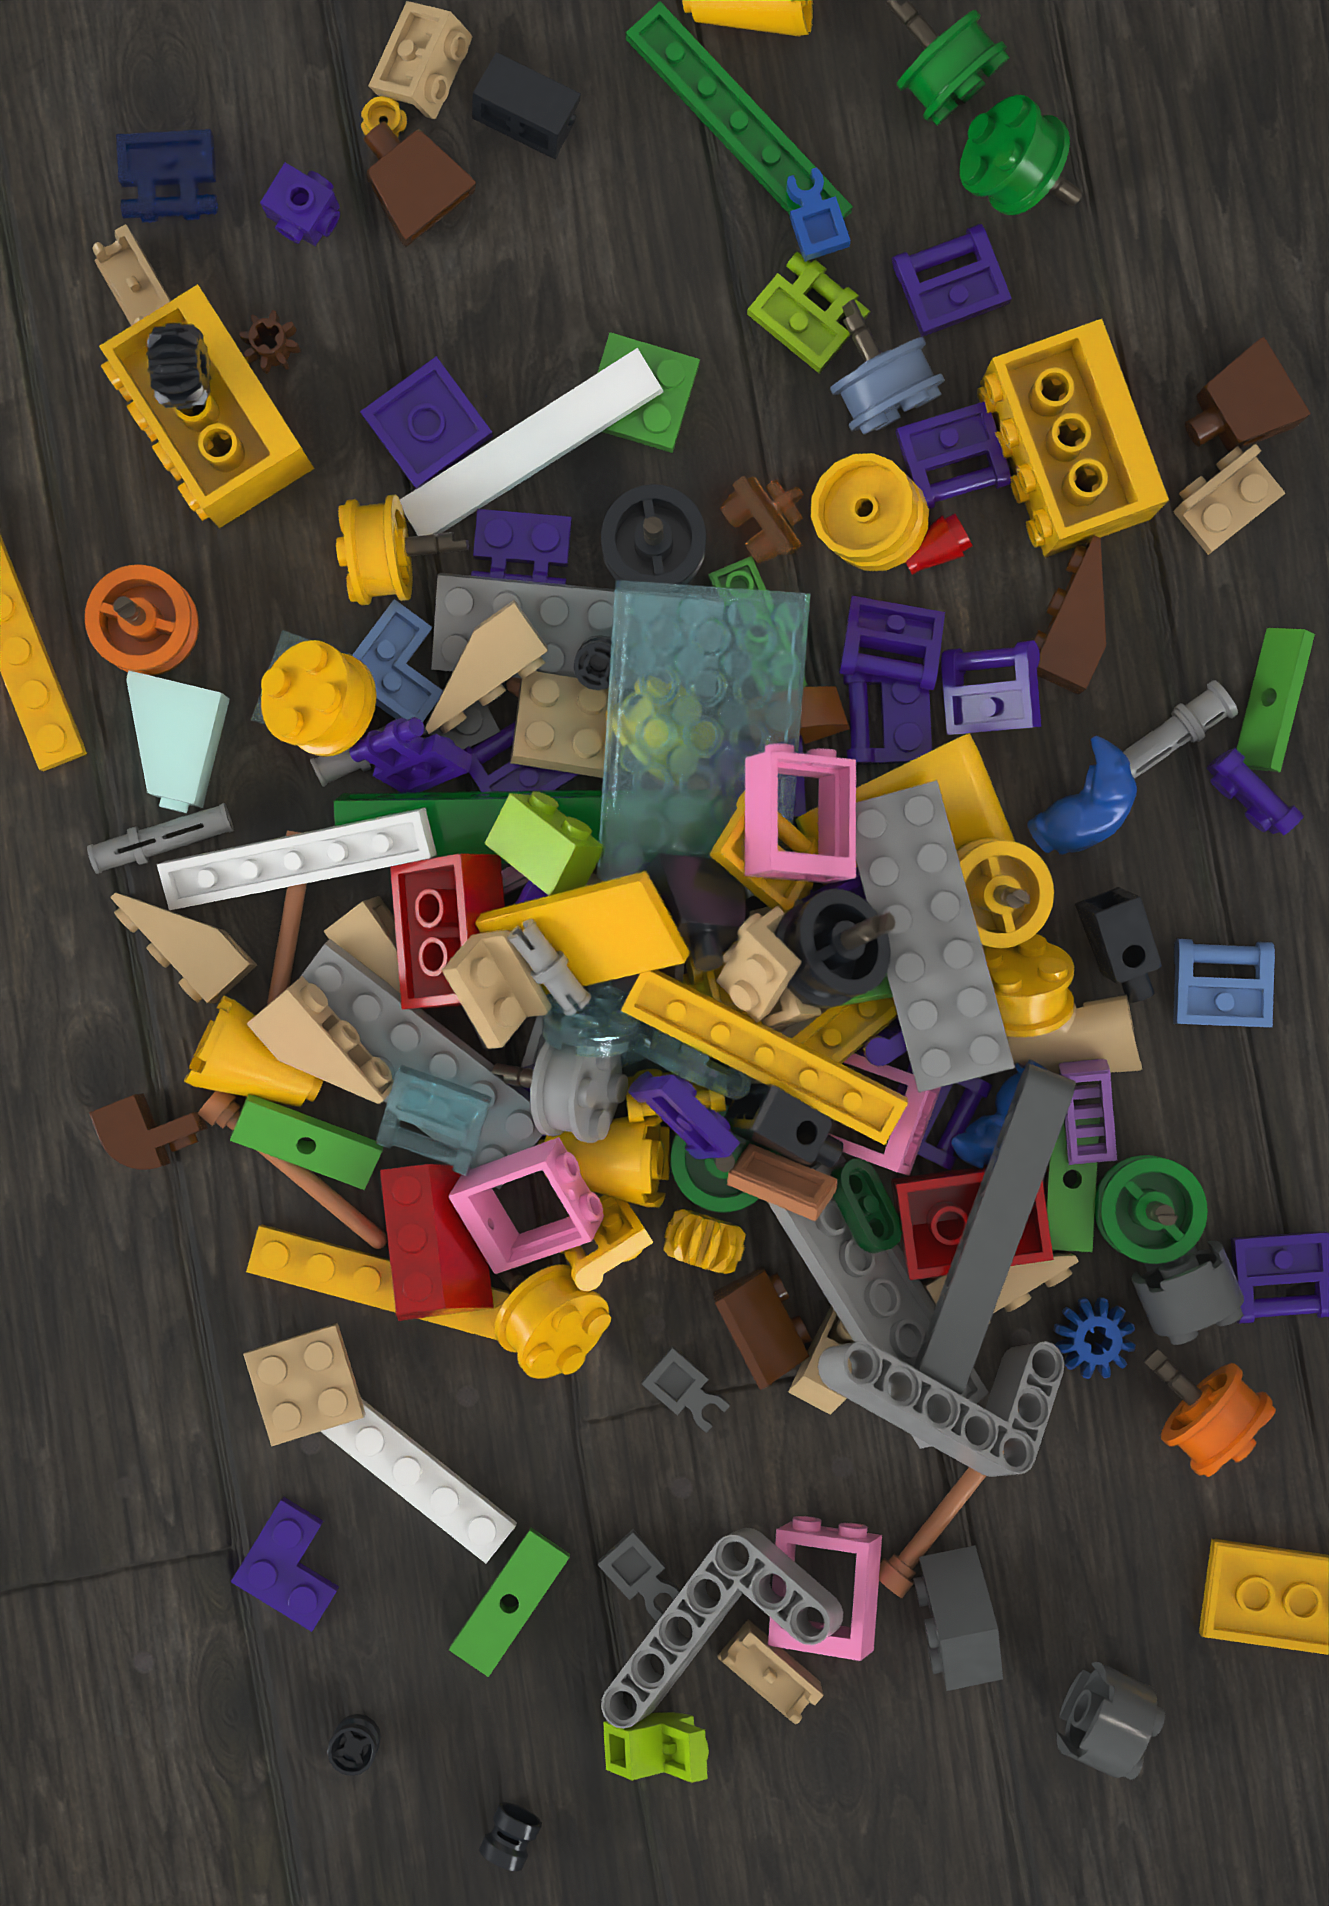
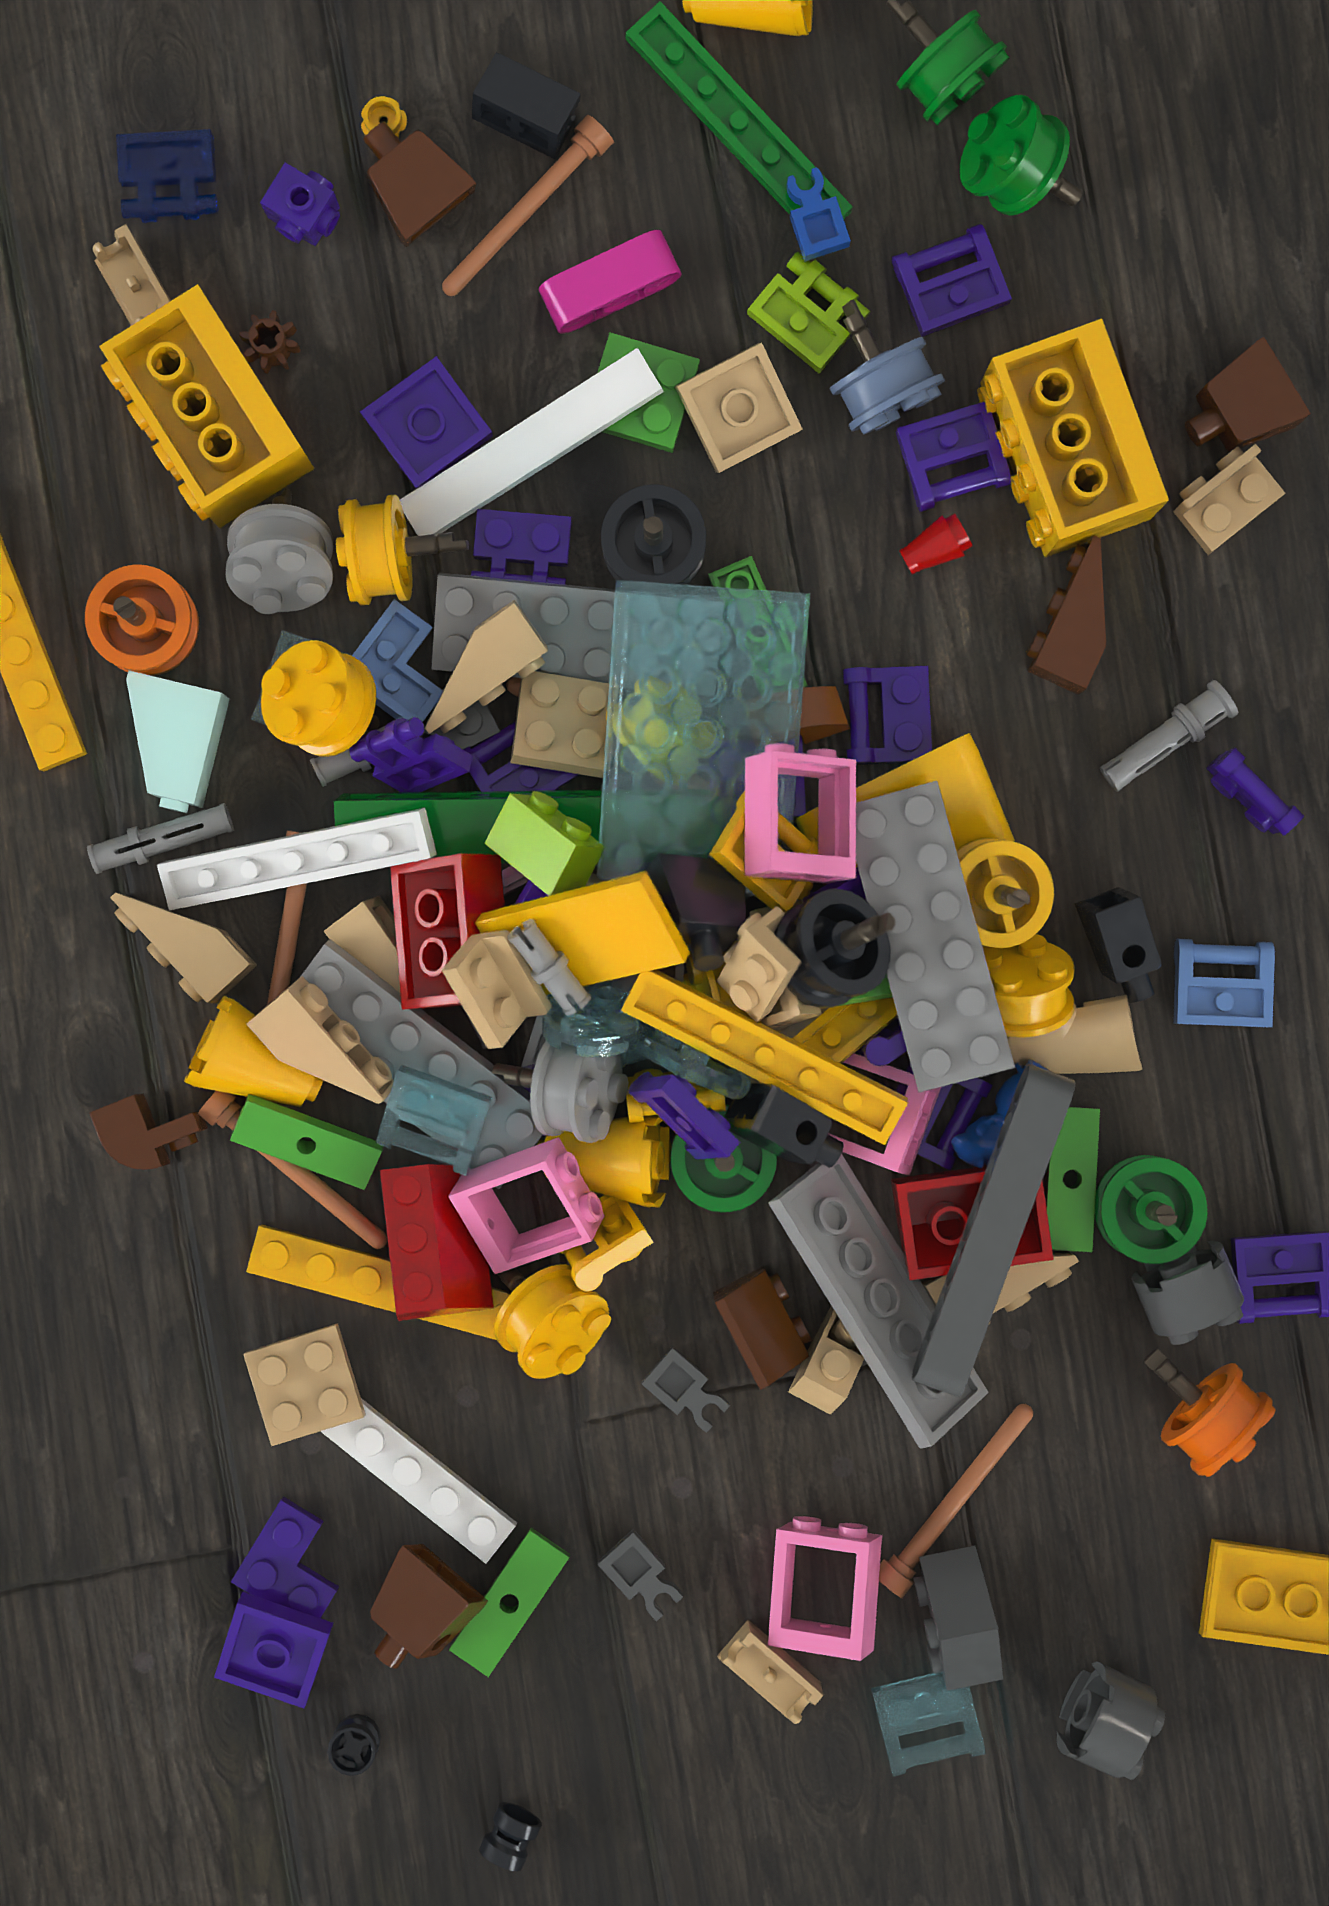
(178, 366): black gear -> none
(273, 1650): none -> dark purple plate
(279, 557): none -> light grey wheel
(421, 1606): none -> reddish brown torso
(422, 58): tan bracket -> none
(588, 141): none -> nougat piece
(596, 655): black wheel -> none
(610, 281): none -> dark pink beam
(657, 1745): lime brick -> none
(704, 1241): yellow gear -> none
(706, 1614): light grey beam -> none
(738, 407): none -> tan plate
(751, 501): clear orange hips -> none
(782, 1182): nougat tile -> none
(866, 1204): dark green plate -> none
(869, 512): yellow wheel -> none
(894, 630): dark purple plate -> none
(924, 1705): none -> clear light blue plate
(988, 1429): light grey beam -> none
(996, 704): plate -> none
(1084, 1072): medium lavender slope -> none
(1095, 812): blue animal -> none
(1108, 1324): blue gear -> none
(1274, 697): bright green tile -> none

